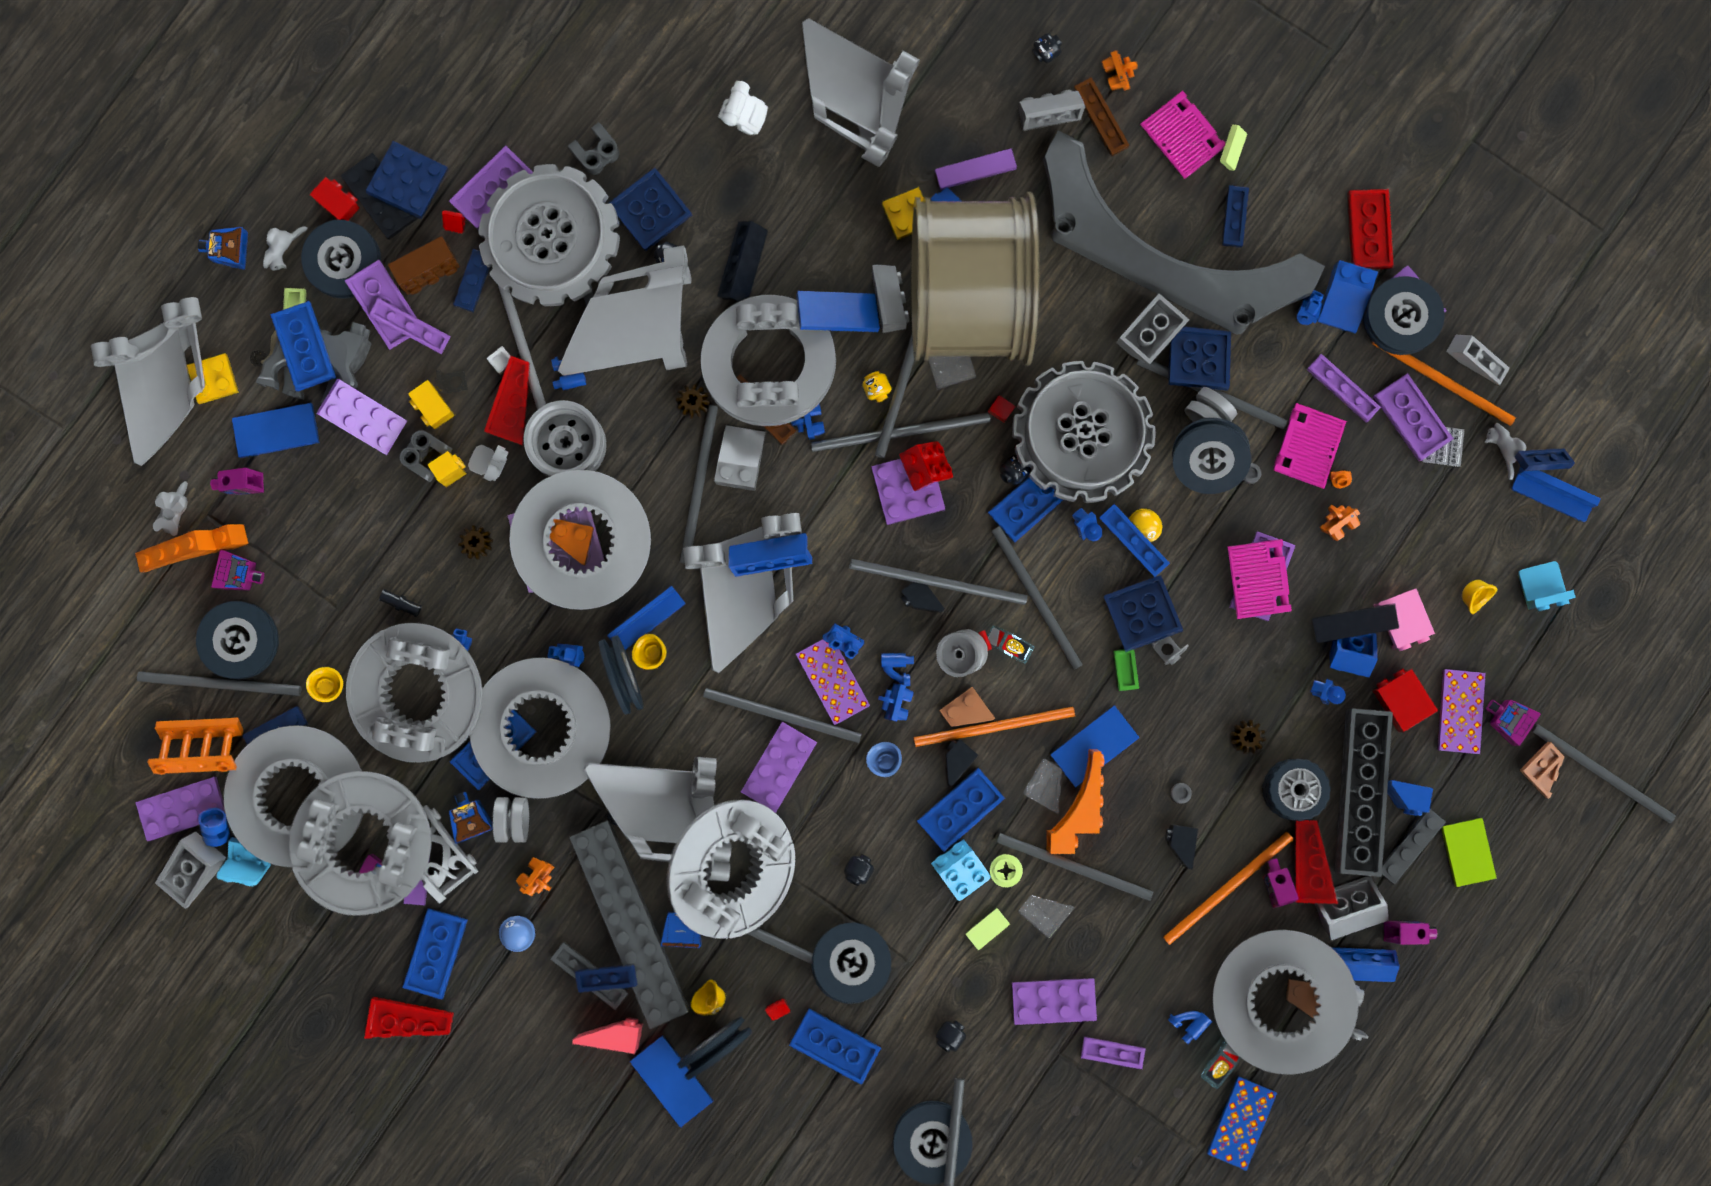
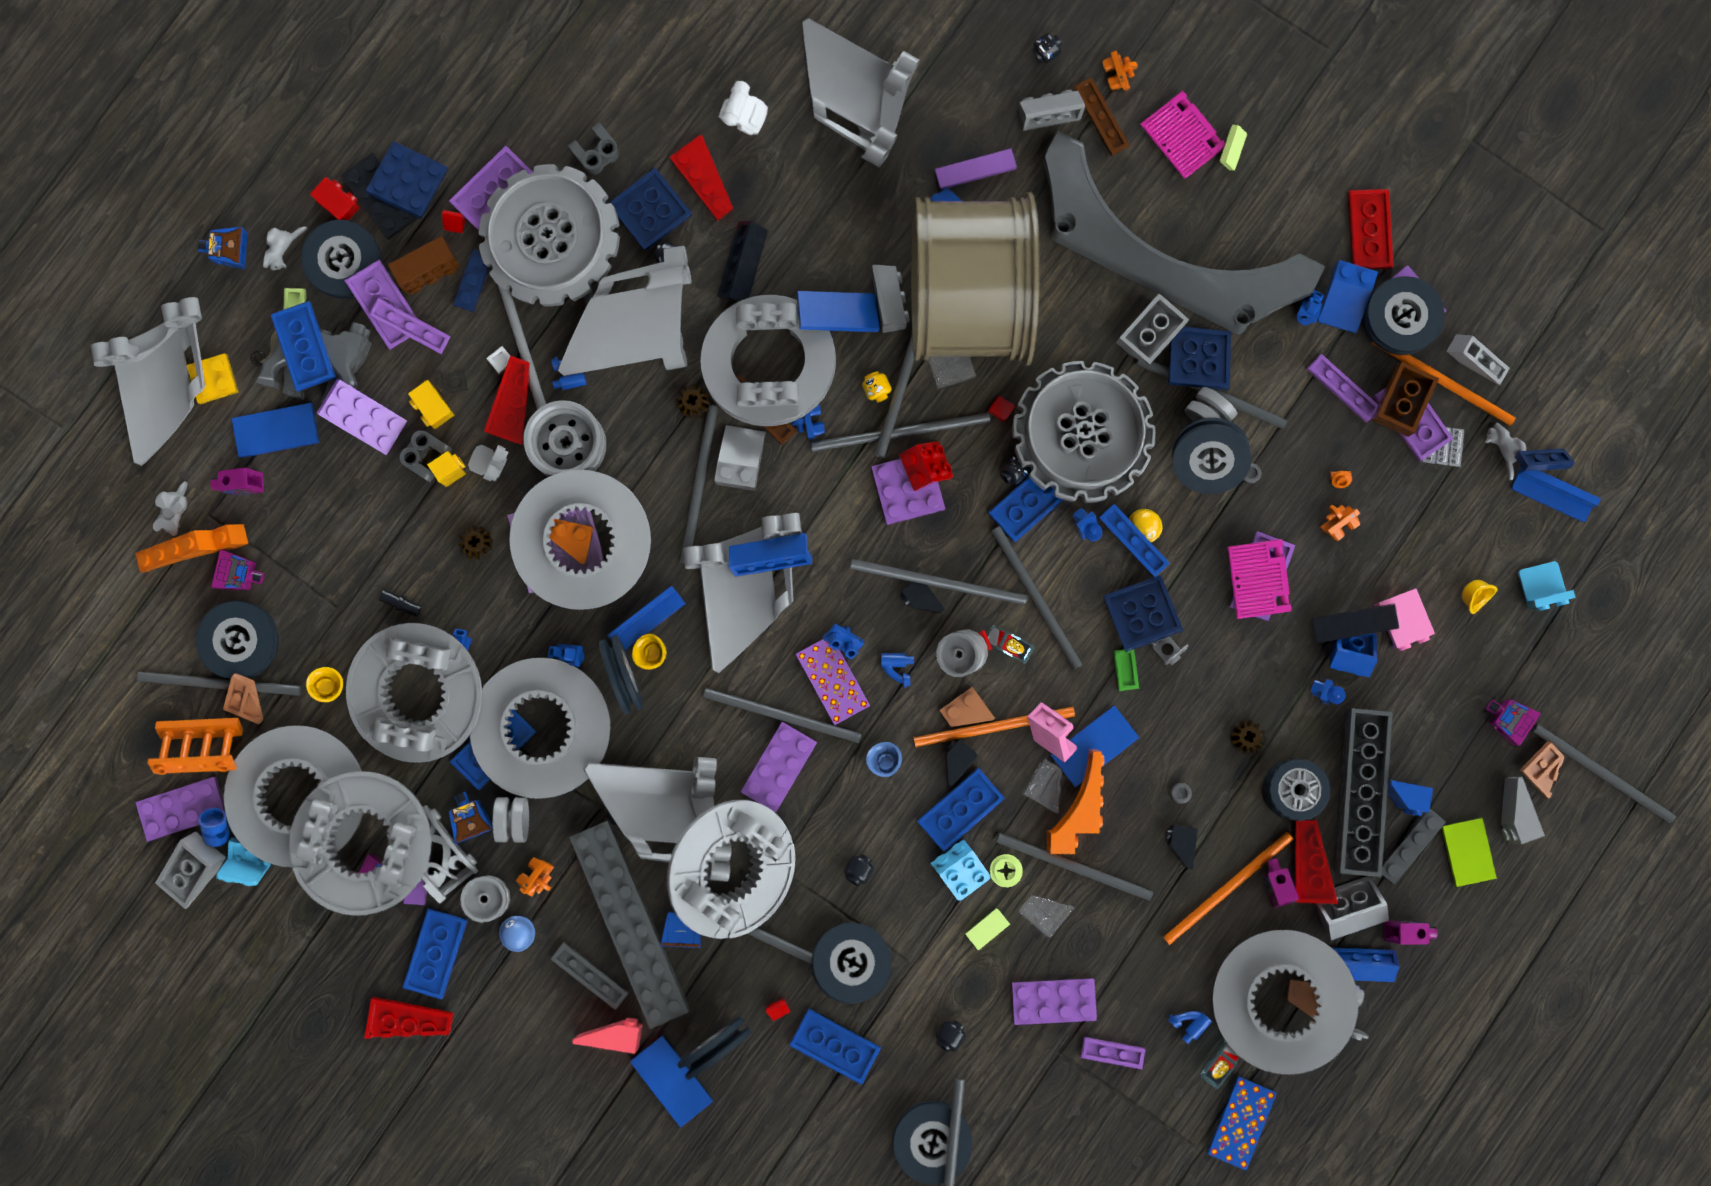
(243, 699): none -> nougat wing
(290, 718): dark blue plate -> none
(497, 894): none -> light grey wheel
(606, 978): dark blue plate -> none
(700, 172): none -> red wing
(708, 999): yellow helmet -> none
(893, 701): blue hips -> none
(900, 212): yellow plate -> none
(1051, 731): none -> bright pink panel
(1235, 216): dark blue plate -> none
(1310, 446): dark pink window -> none
(1405, 399): none -> reddish brown brick
(1405, 698): red brick -> none
(1461, 711): medium lavender tile -> none
(1518, 814): none -> light grey slope

